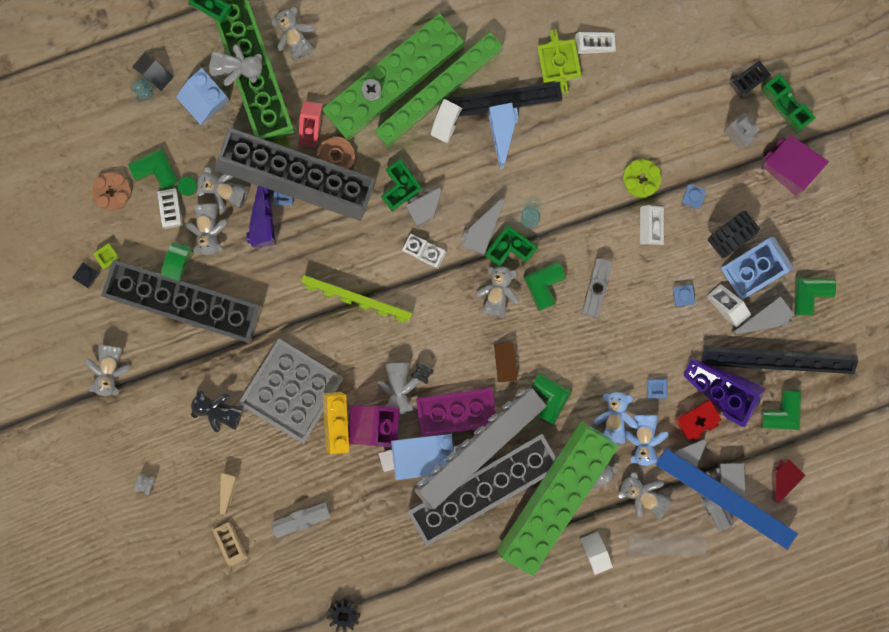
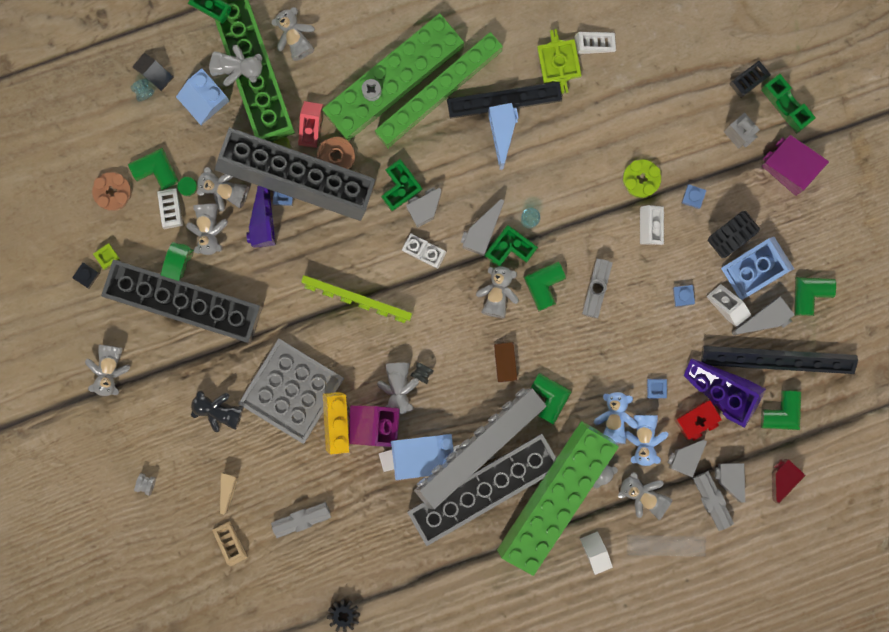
(445, 120): white slope -> none
(455, 411): magenta plate -> none
(726, 498): blue tile -> none

